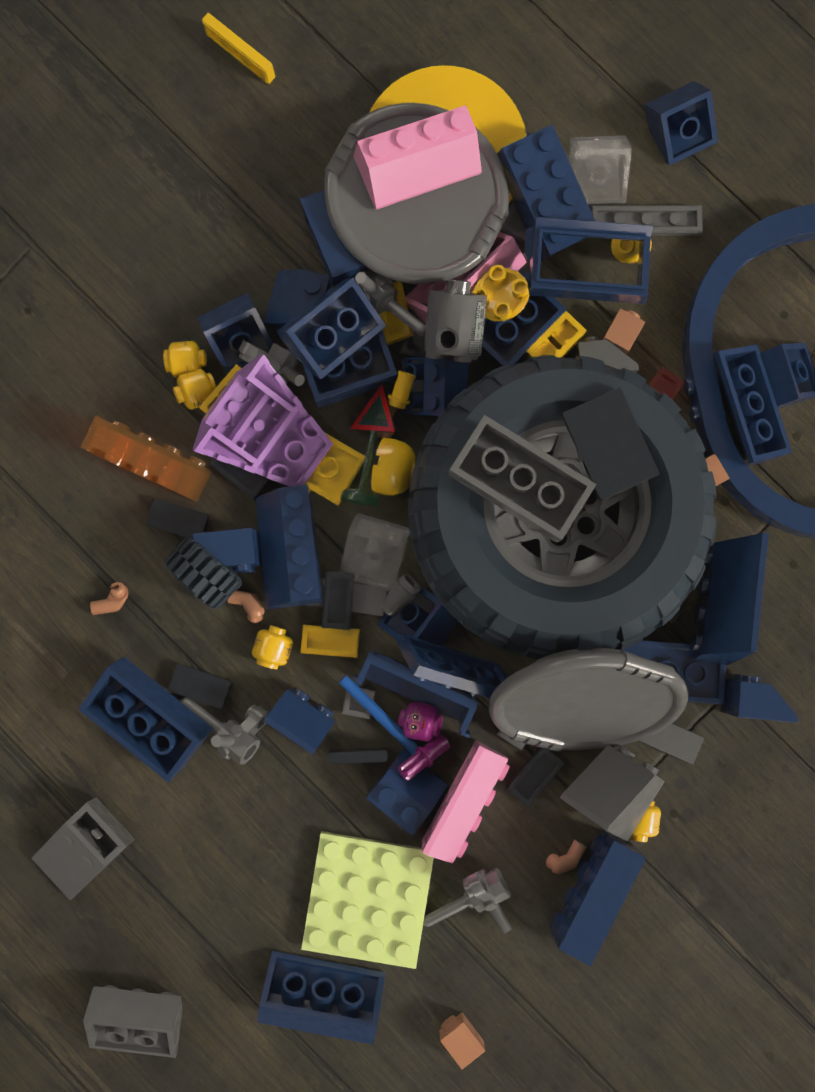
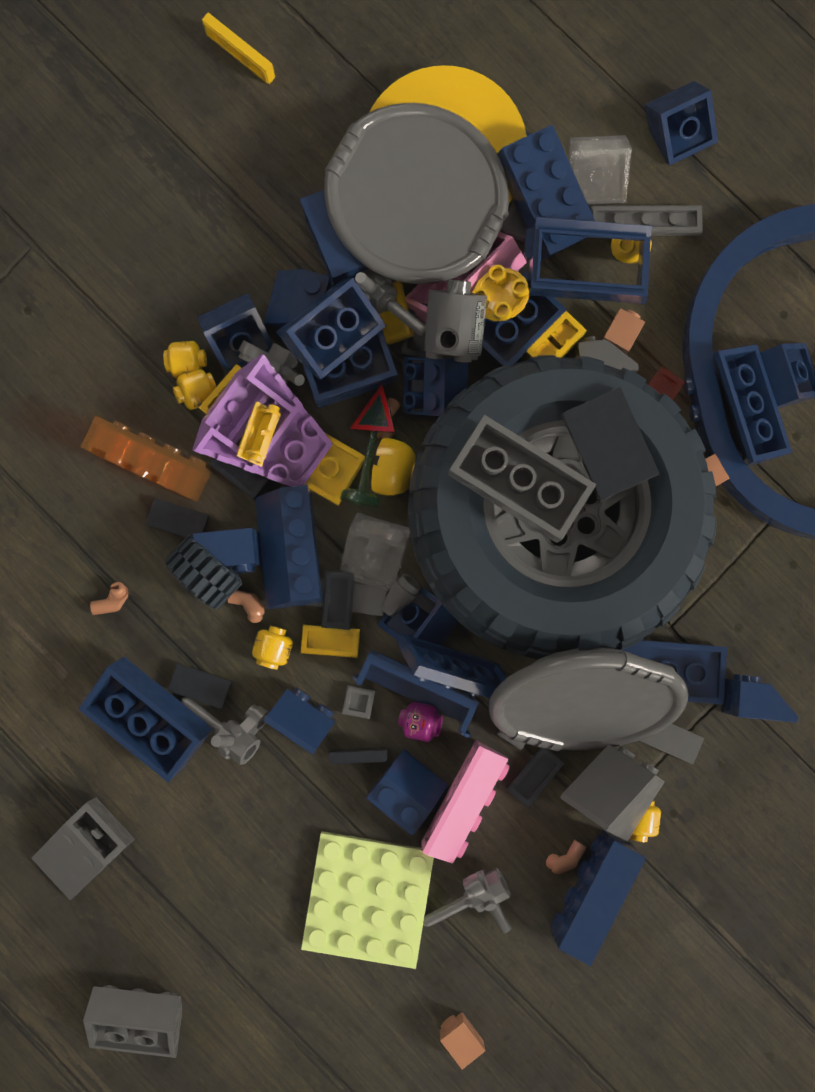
(258, 433): none -> yellow hinge
(321, 997): dark blue slope -> none
(366, 702): blue bar -> none
(401, 390): yellow pin -> none
(419, 157): bright pink slope -> none
(423, 757): magenta axle -> none
(730, 600): dark blue slope -> none

